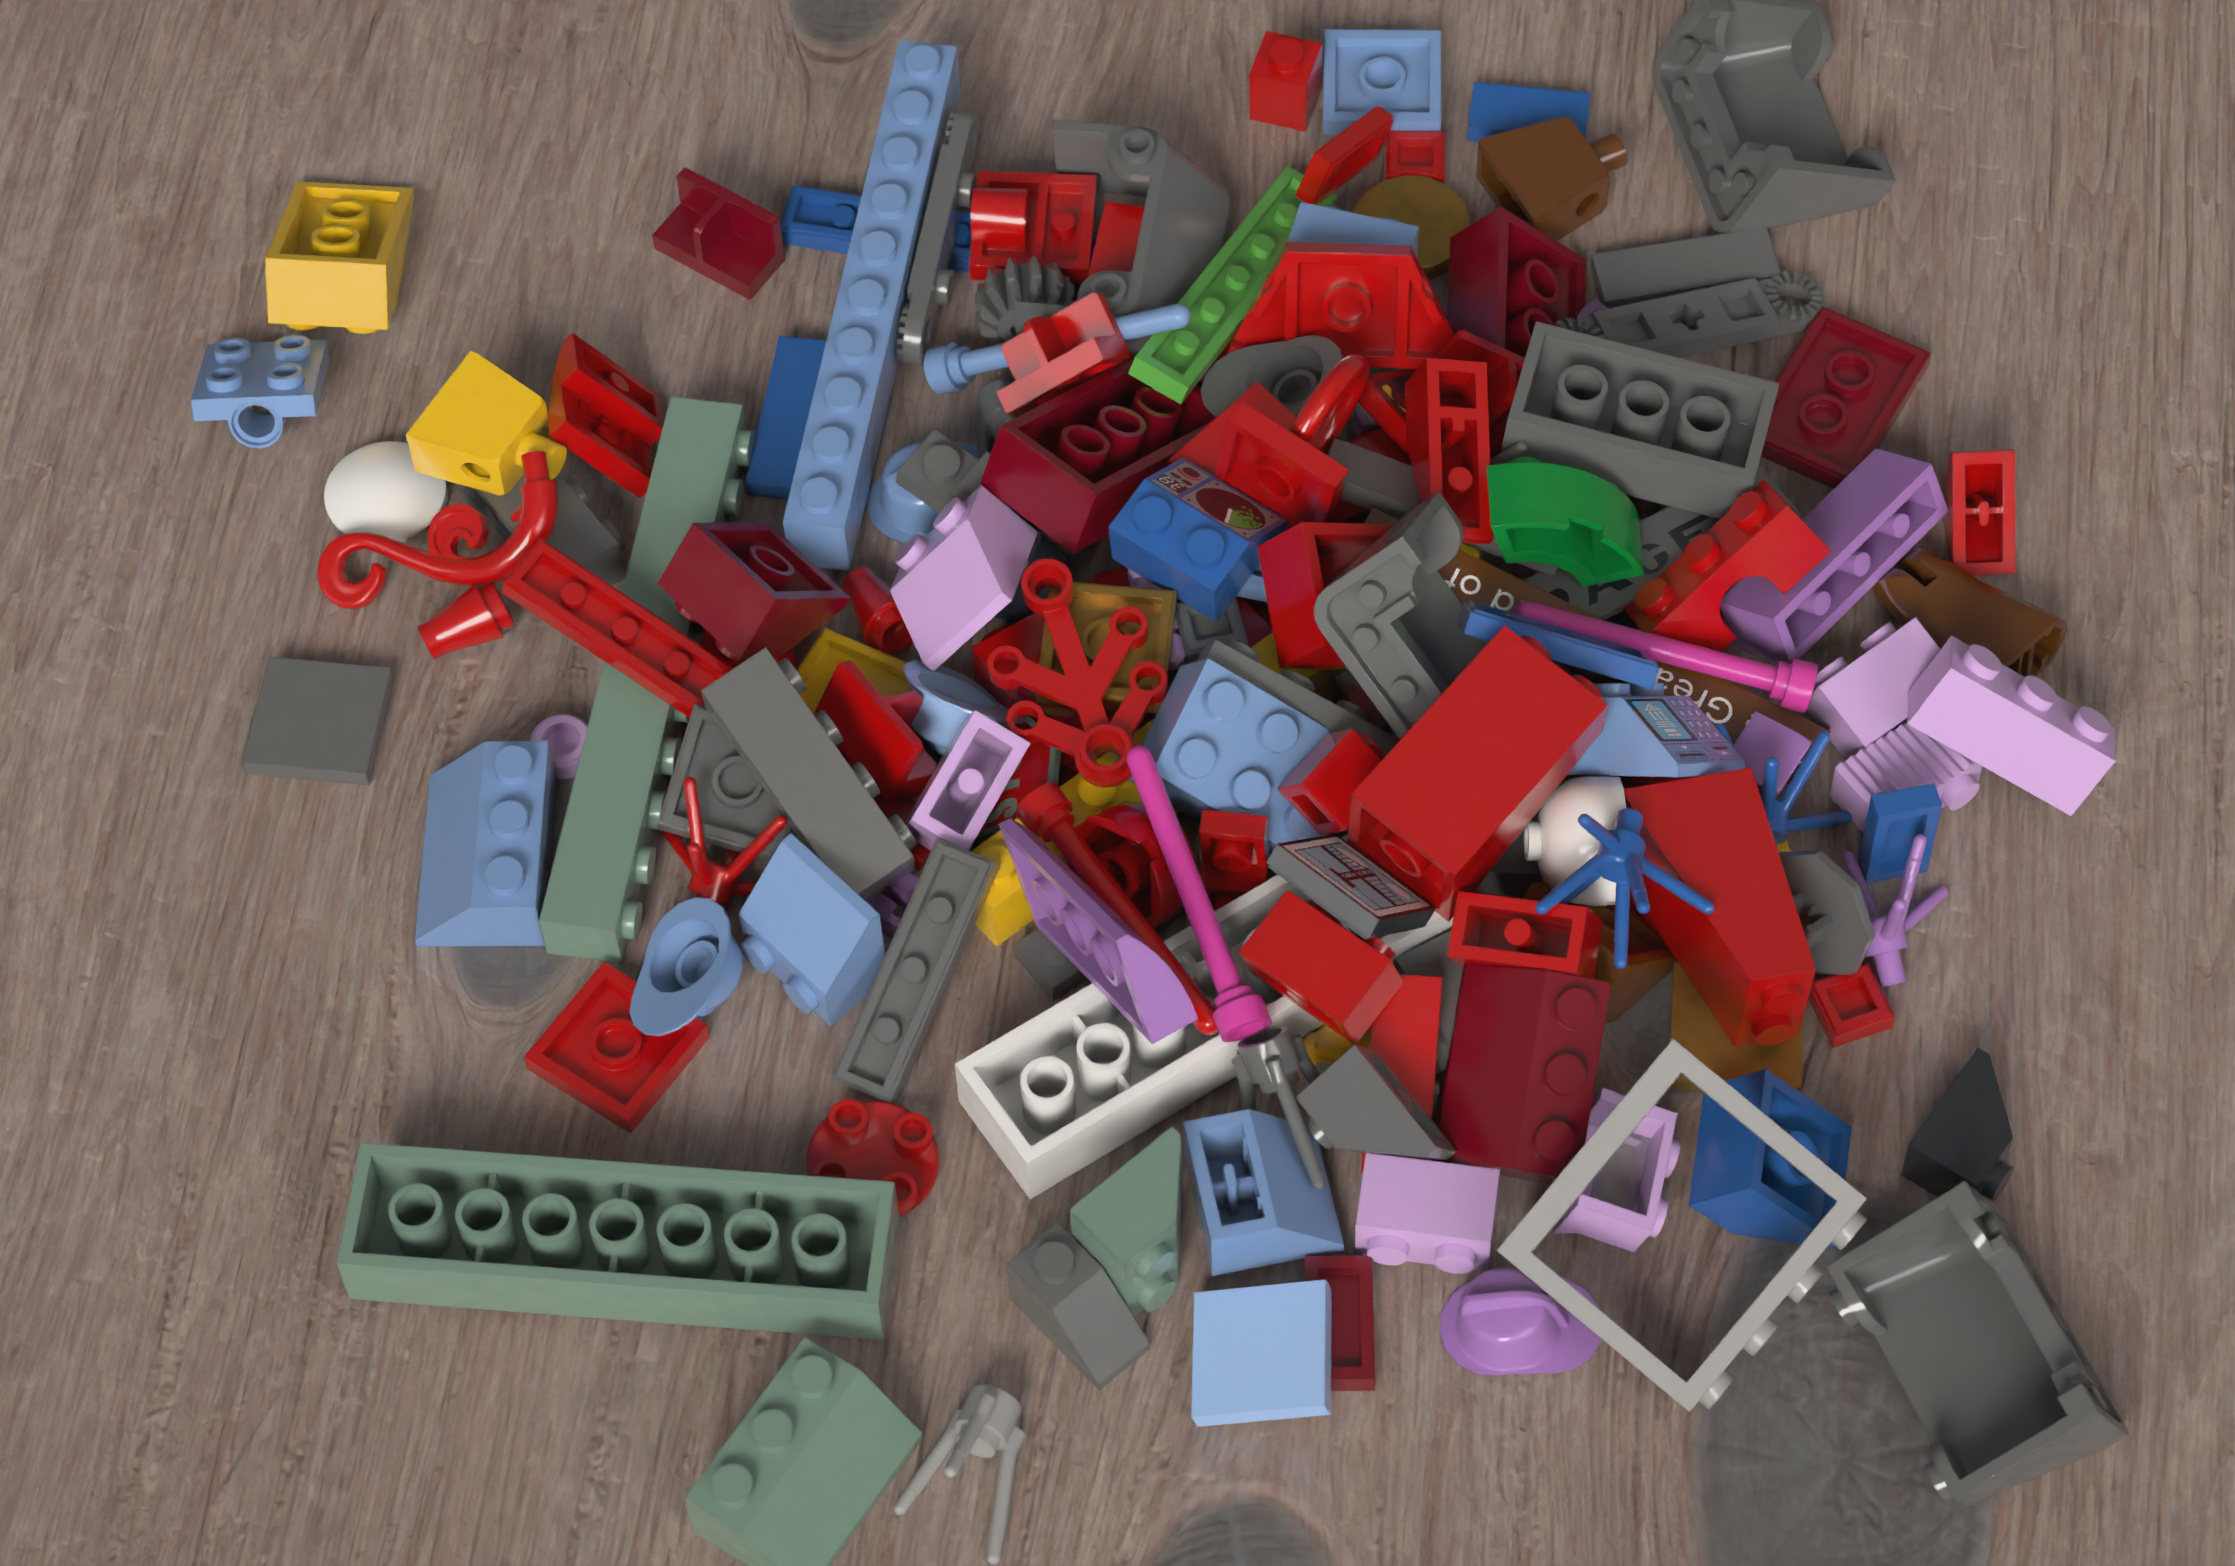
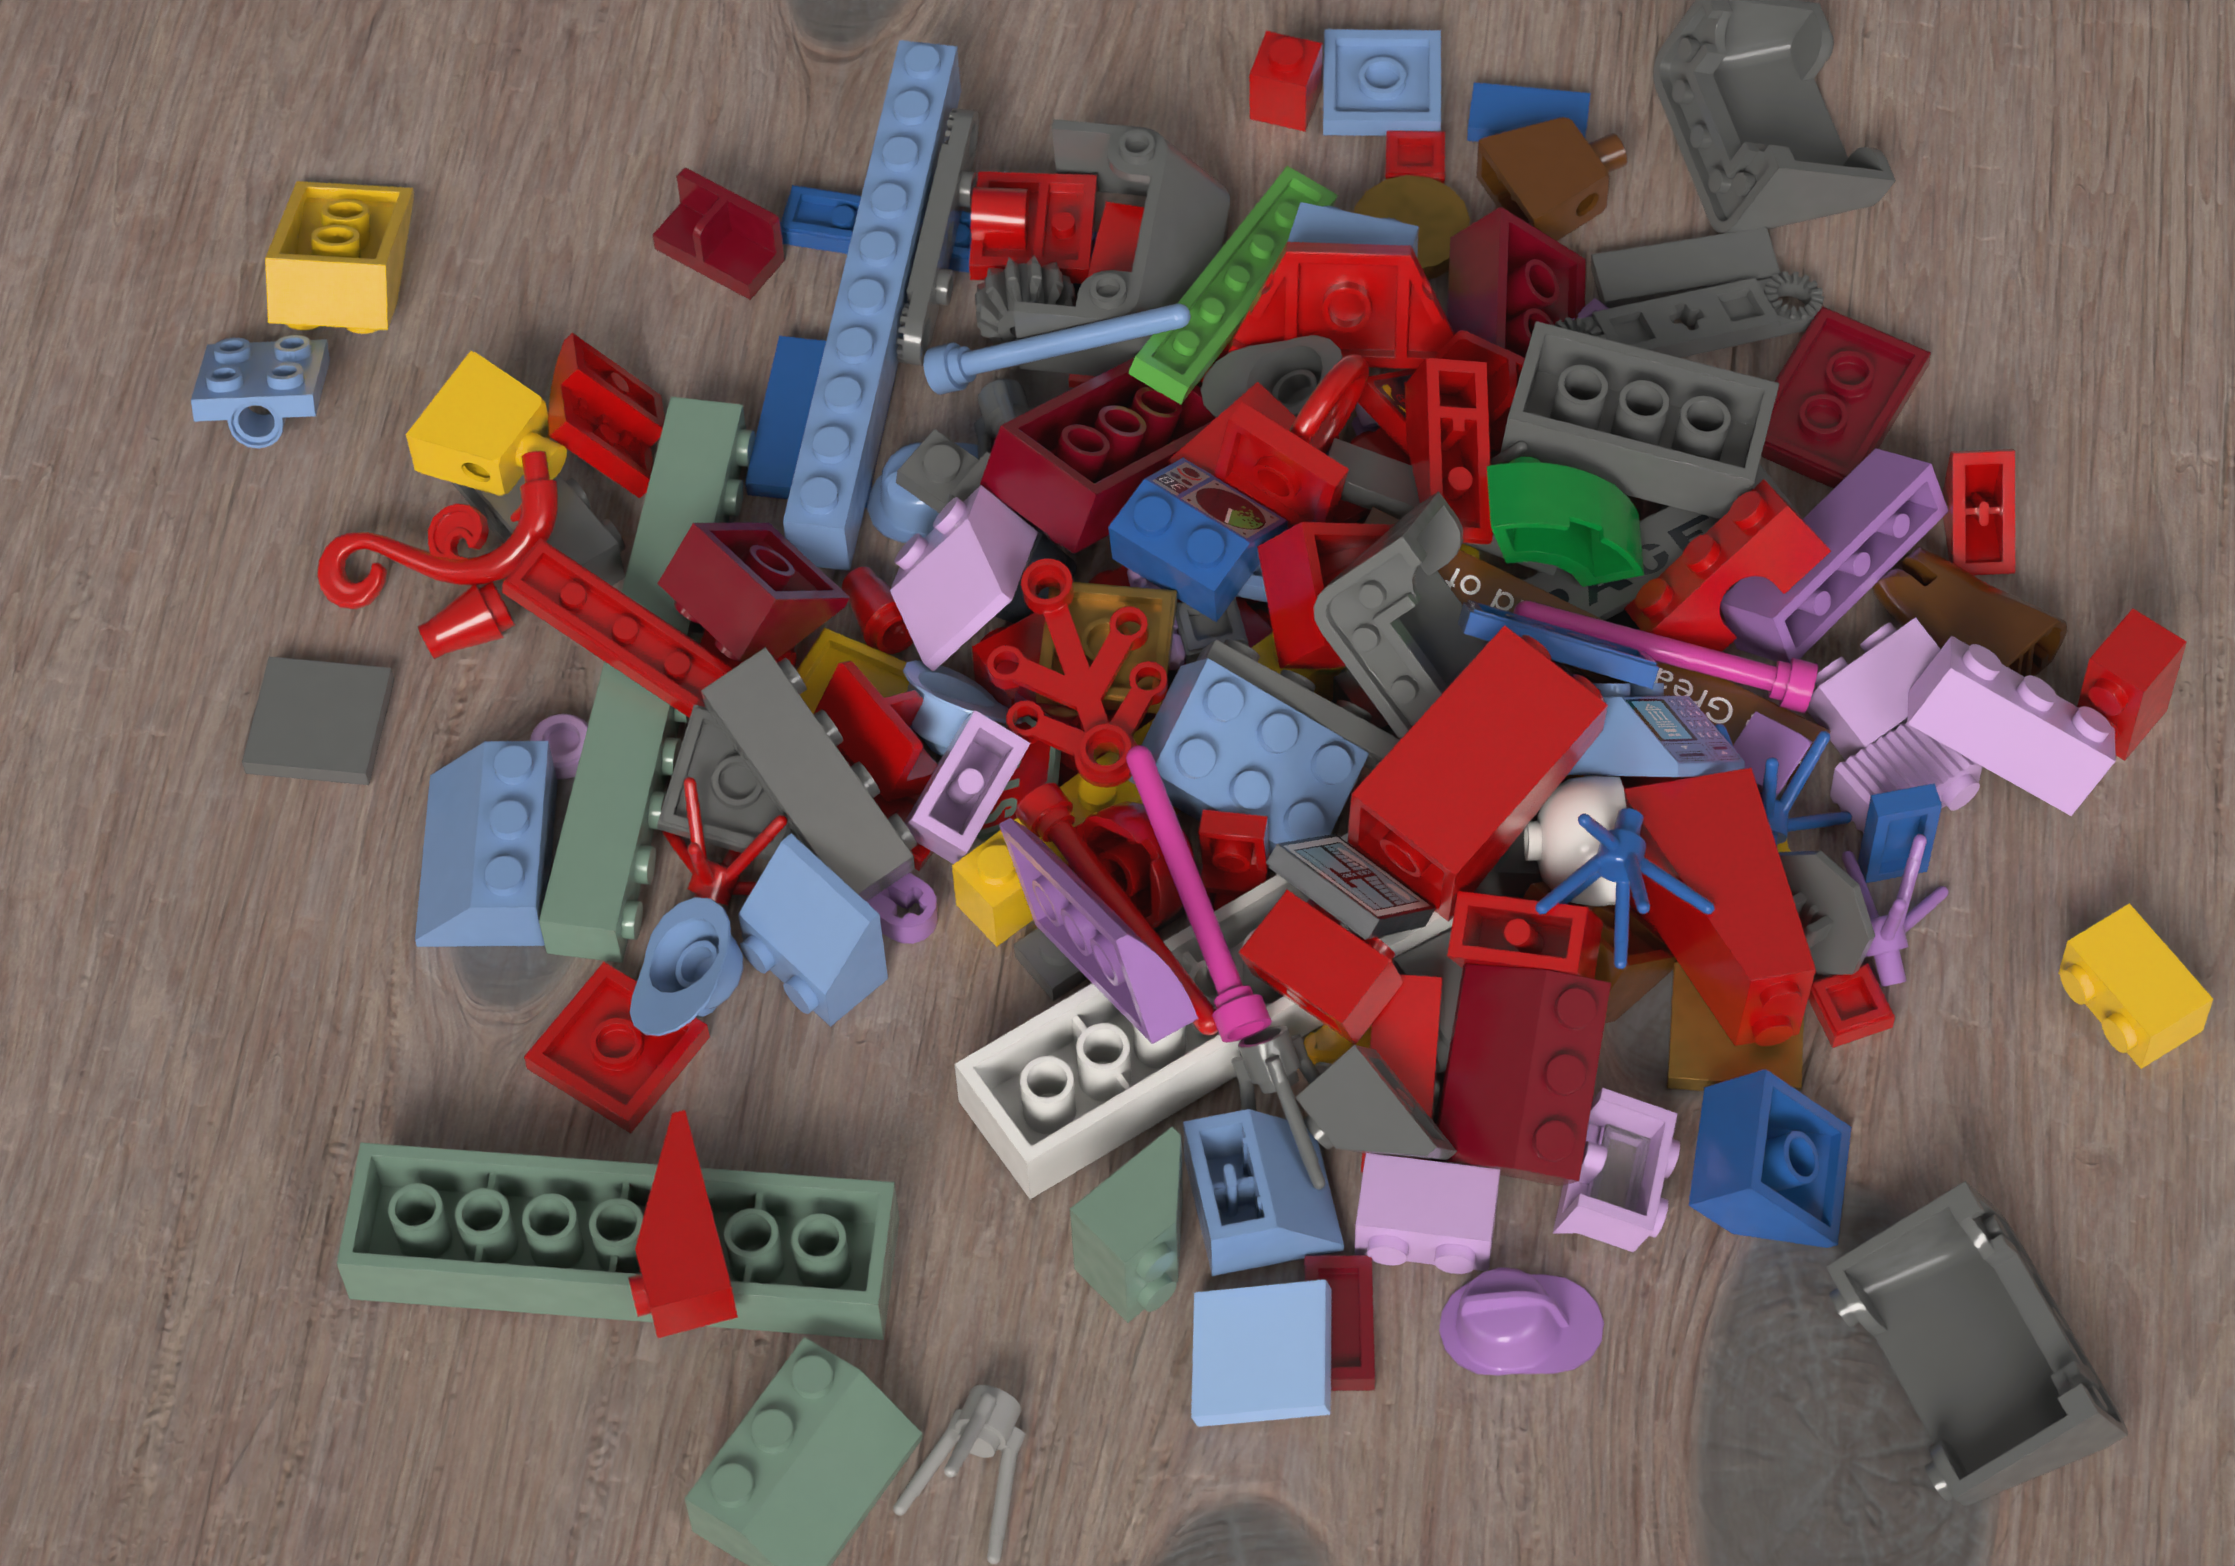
(382, 492): white dish -> none
(679, 1246): none -> red slope
(877, 1144): red dish -> none
(915, 972): dark grey tile -> none
(1061, 353): panel -> none
(1075, 1306): dark grey slope -> none
(1328, 775): red brick -> none
(1345, 156): red tile -> none
(1791, 1280): light grey window -> none
(1964, 1136): black slope -> none
(2133, 678): none -> red brick
(2134, 986): none -> yellow brick

